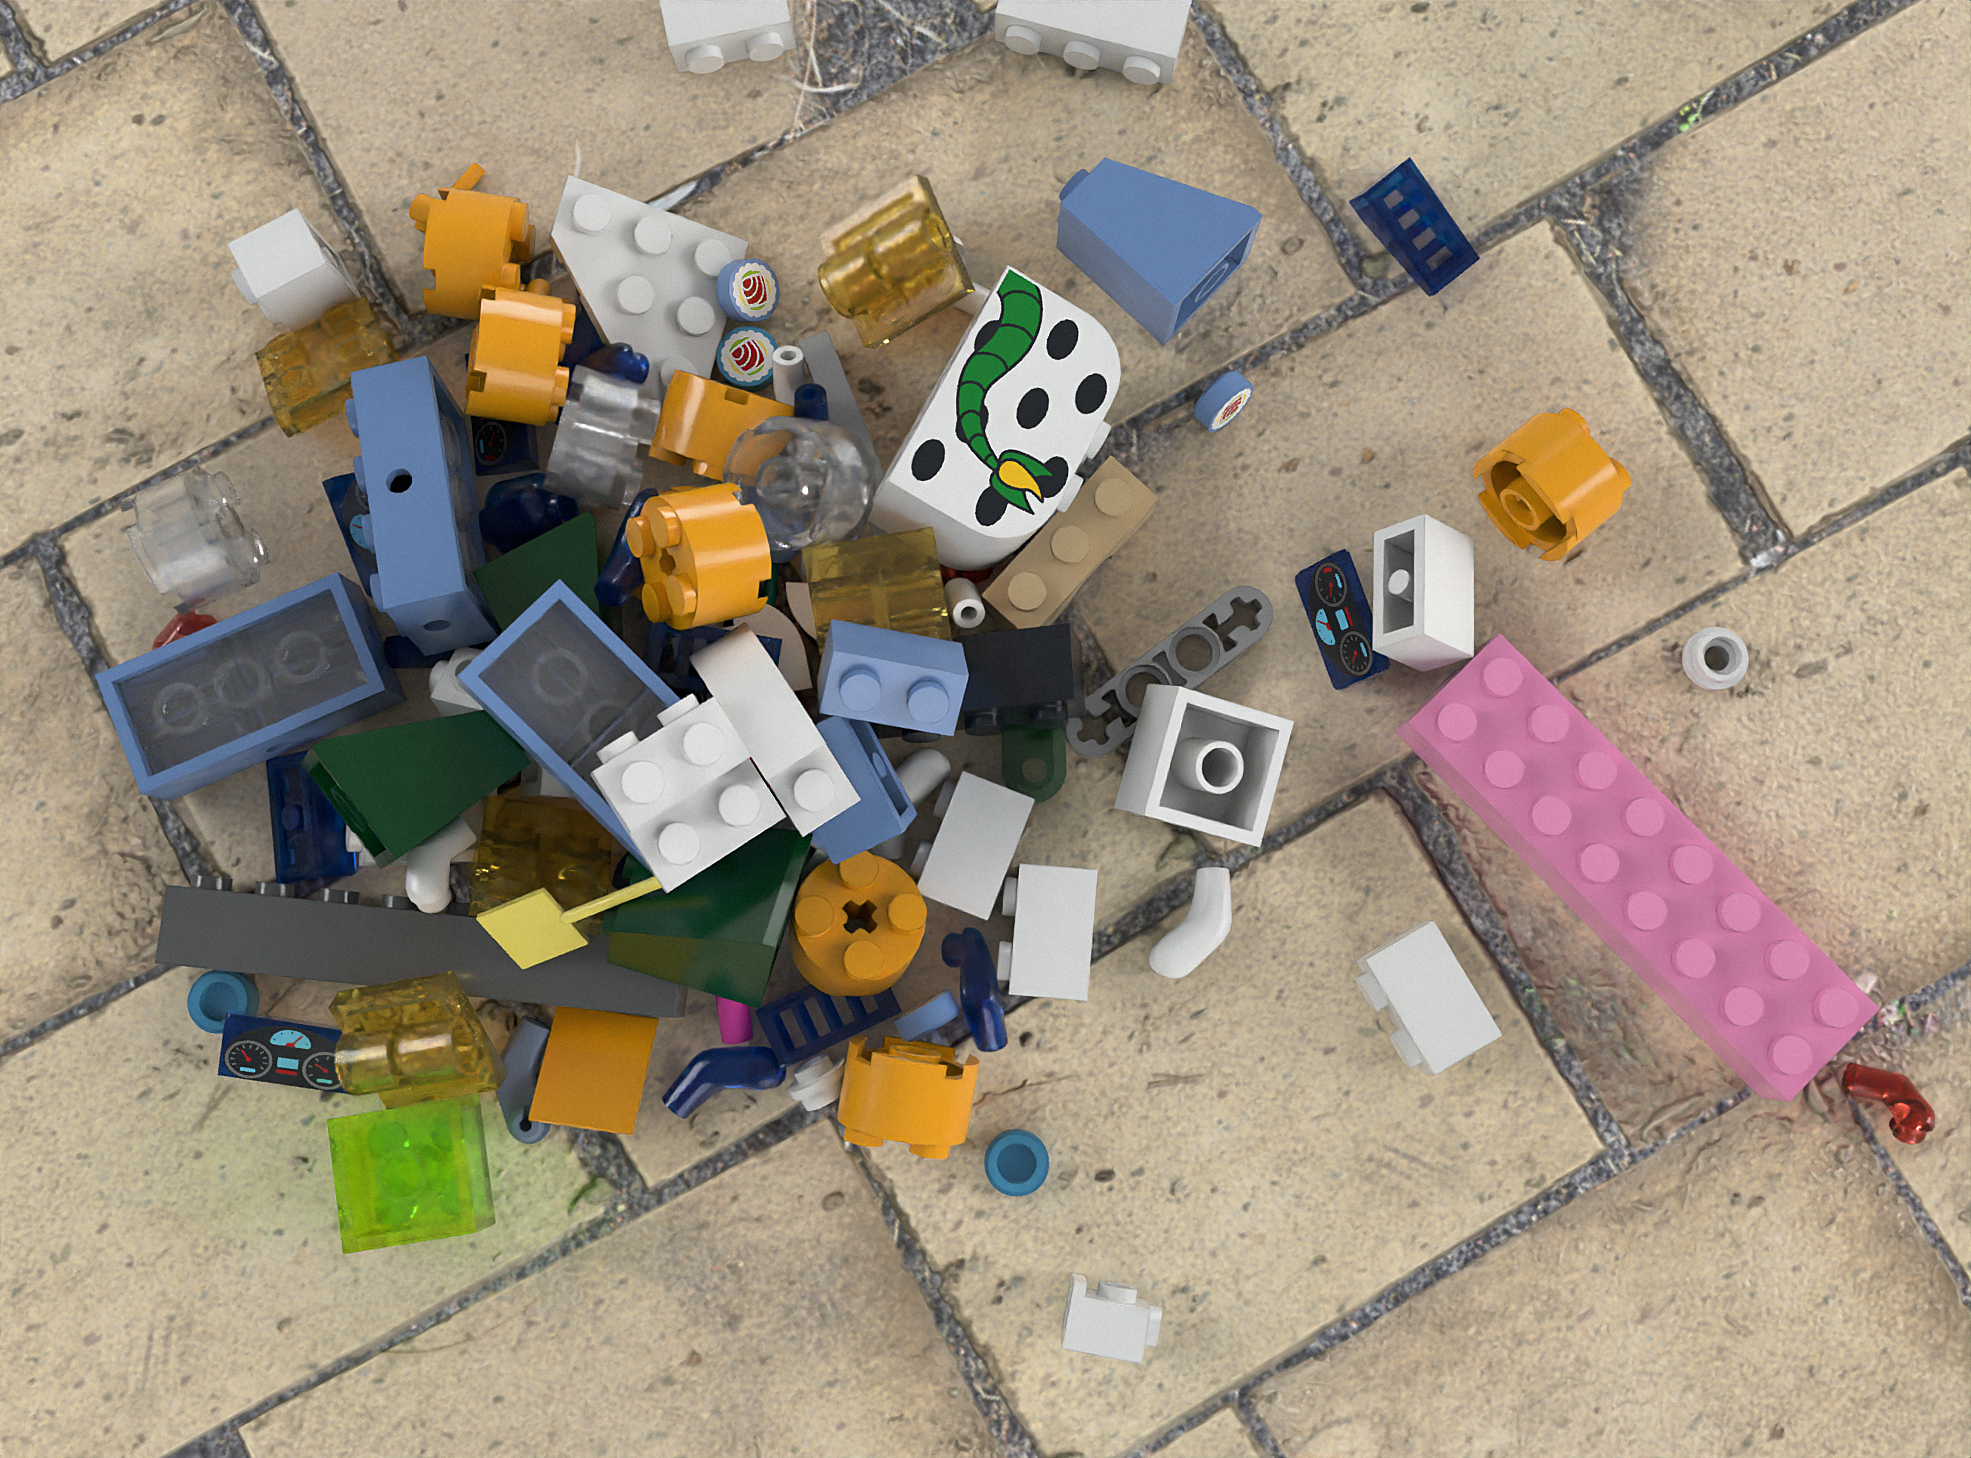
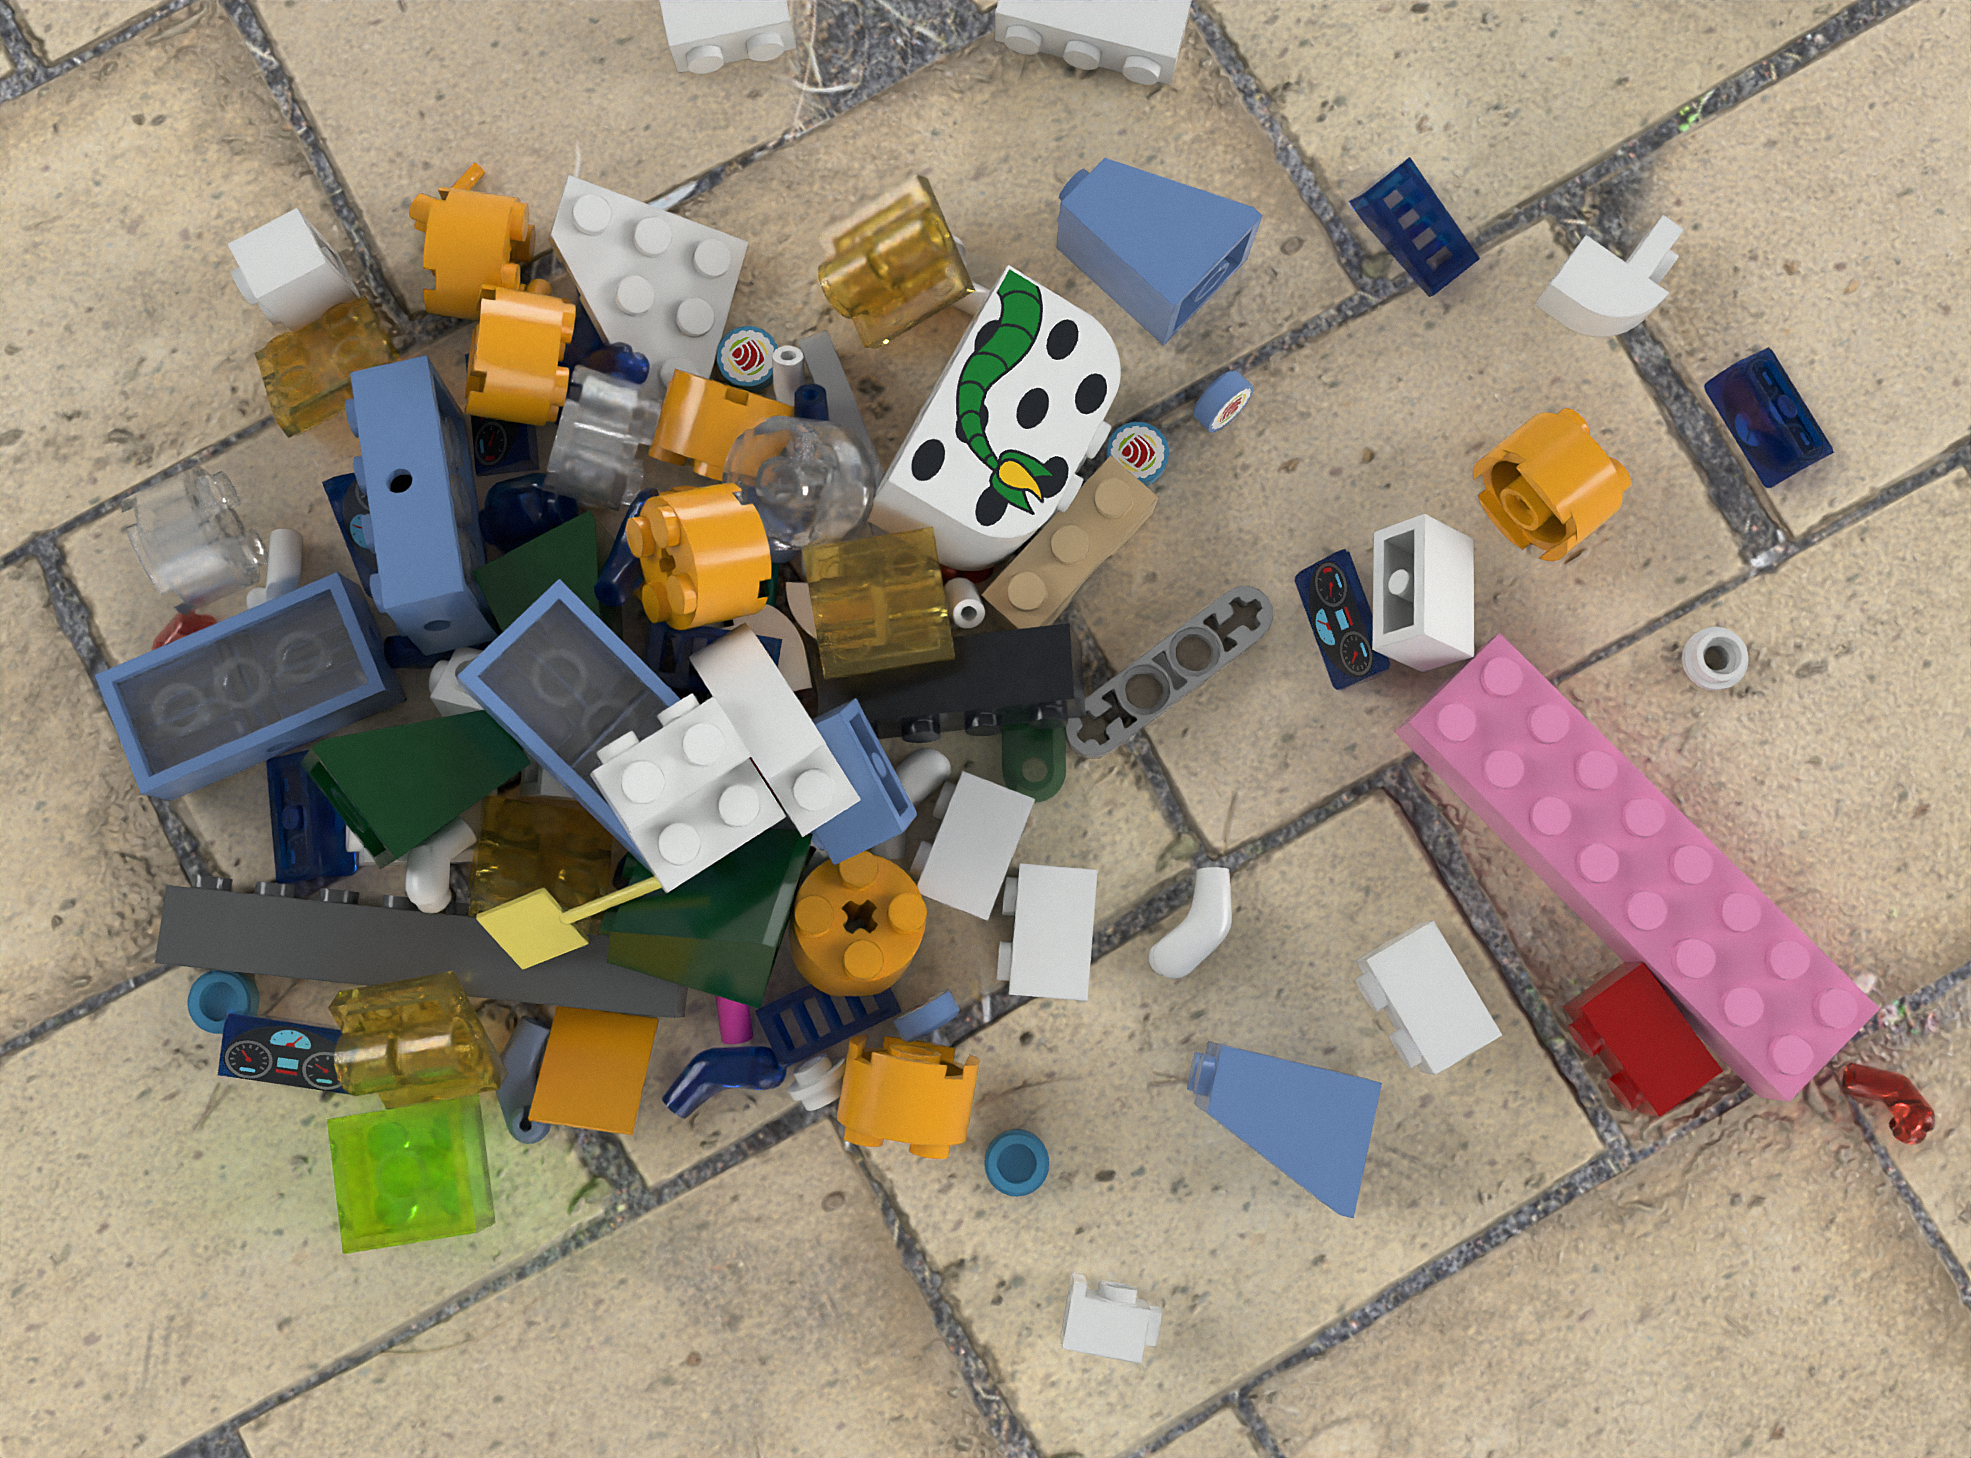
(282, 567): none -> white arm
(748, 290): tile -> none
(892, 678): medium blue brick -> none
(978, 987): clear blue arm -> none
(1140, 450): none -> tile
(1204, 763): white brick -> none
(1292, 1114): none -> medium blue slope
(1604, 294): none -> white brick
(1640, 1040): none -> red brick
(1768, 417): none -> clear blue slope

